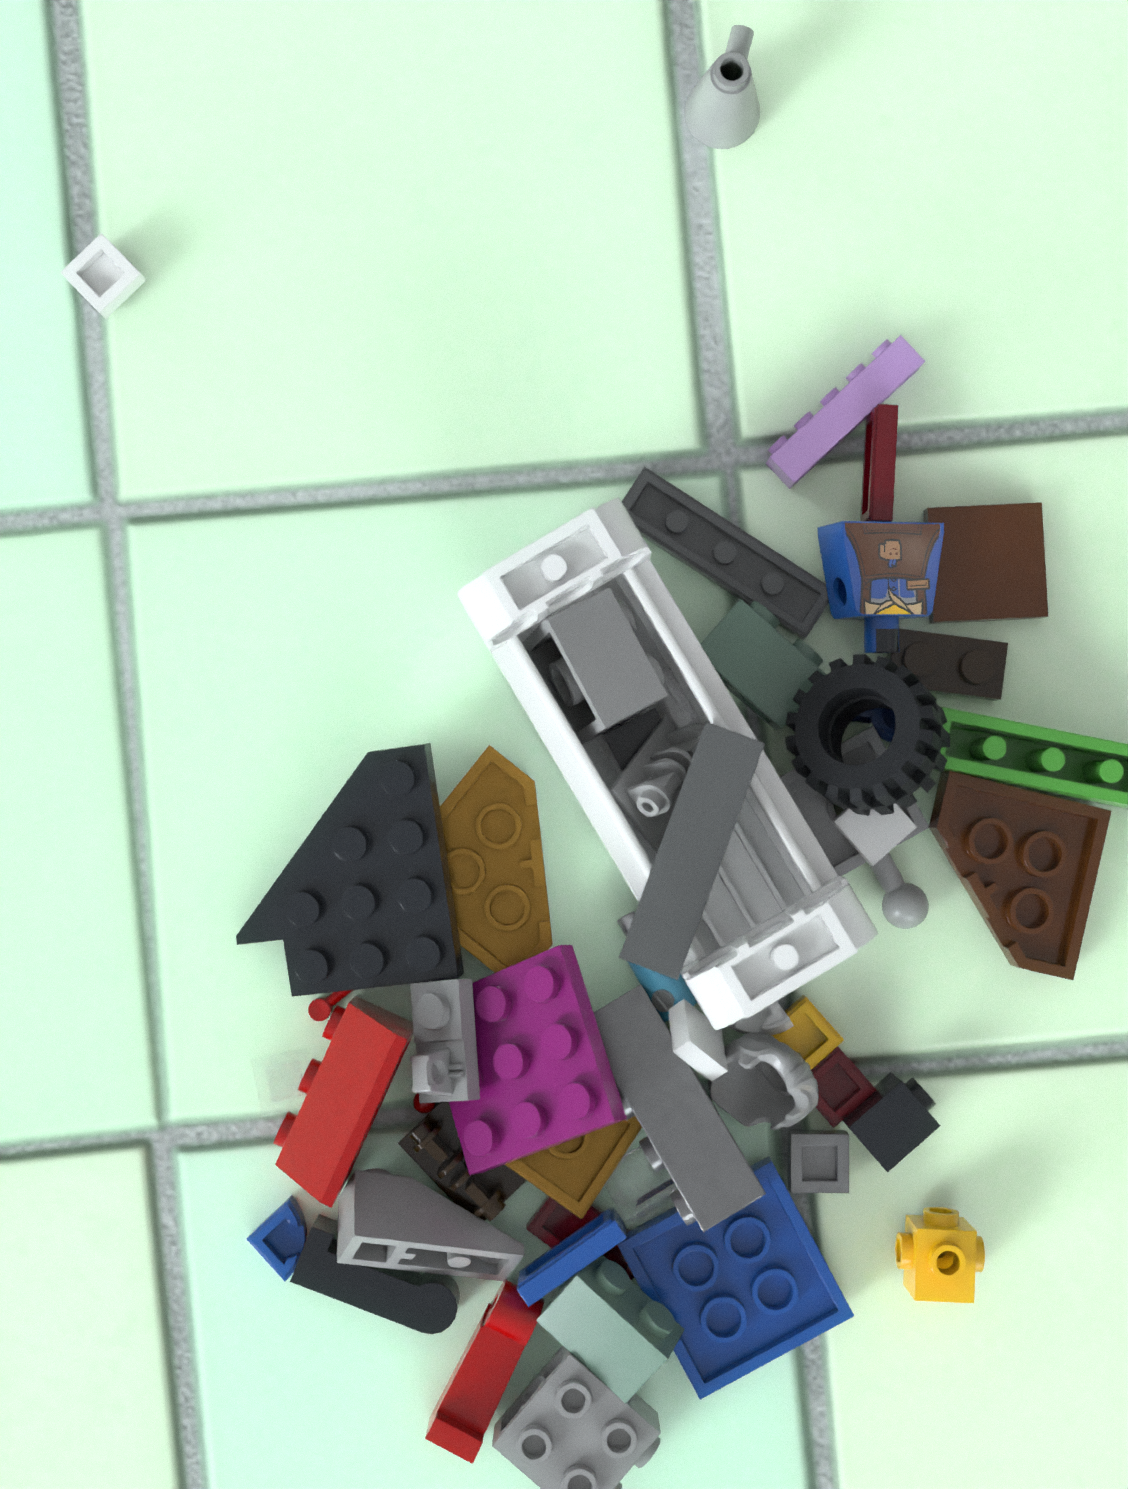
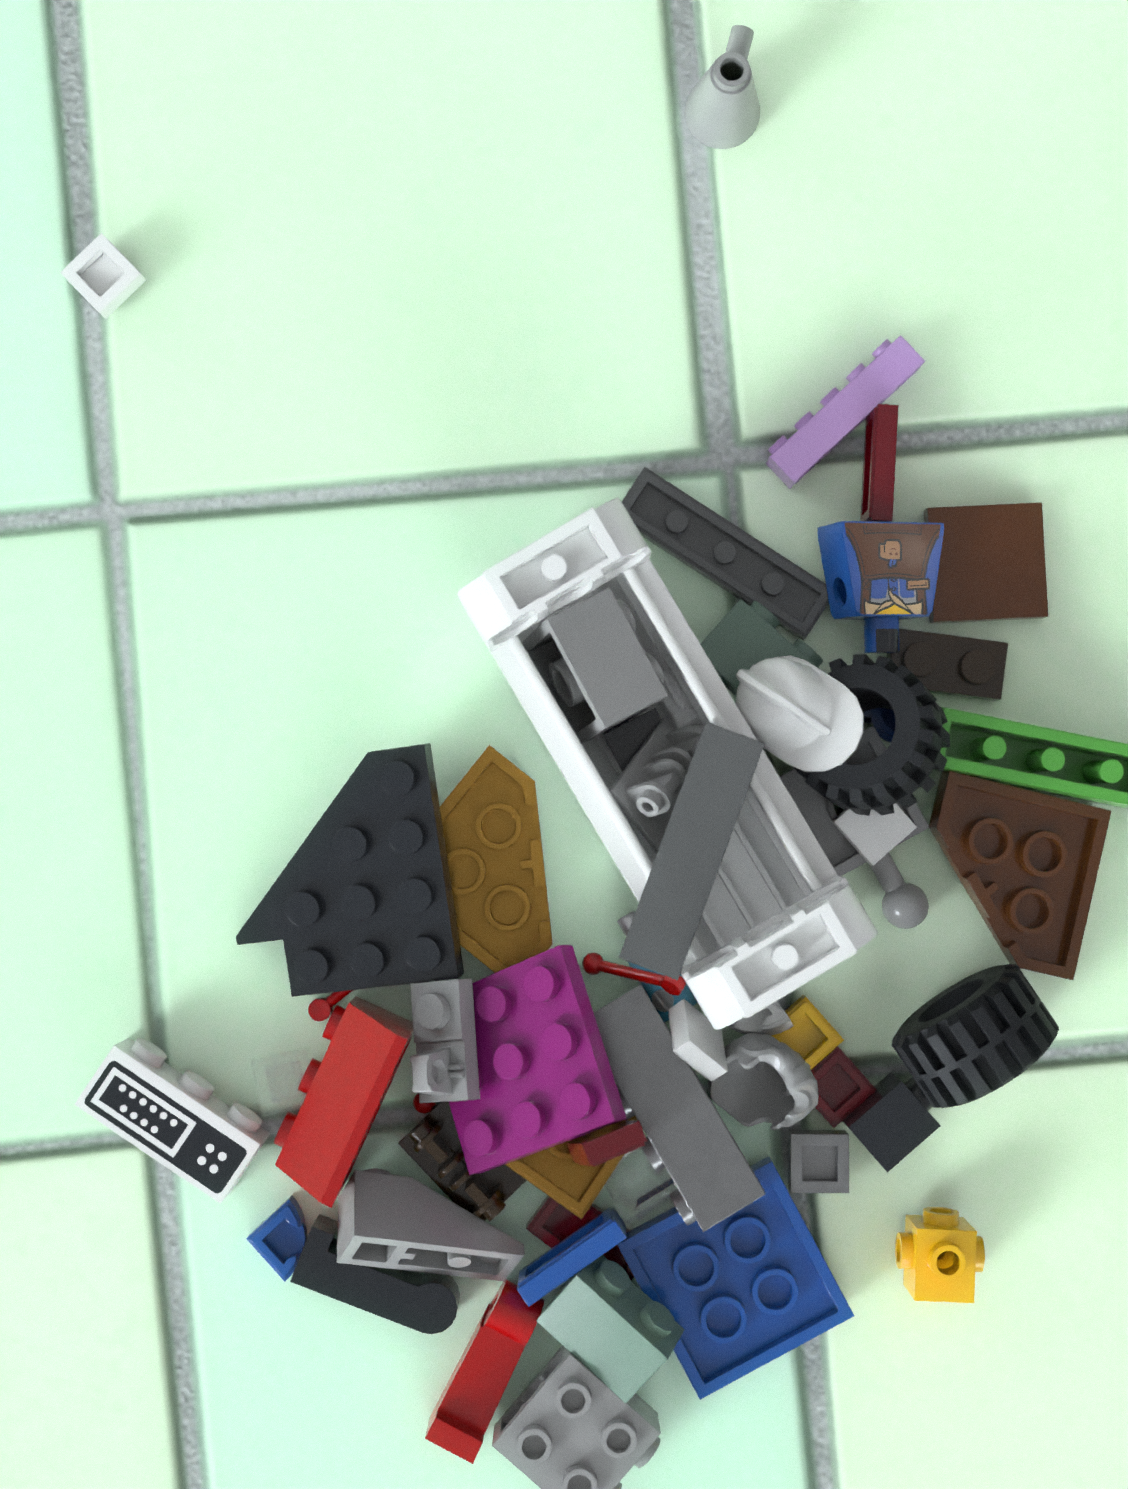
(173, 1117): none -> brick
(594, 964): none -> red hinge
(607, 1143): none -> dark red tile
(800, 713): none -> white piece
(975, 1036): none -> black tyre

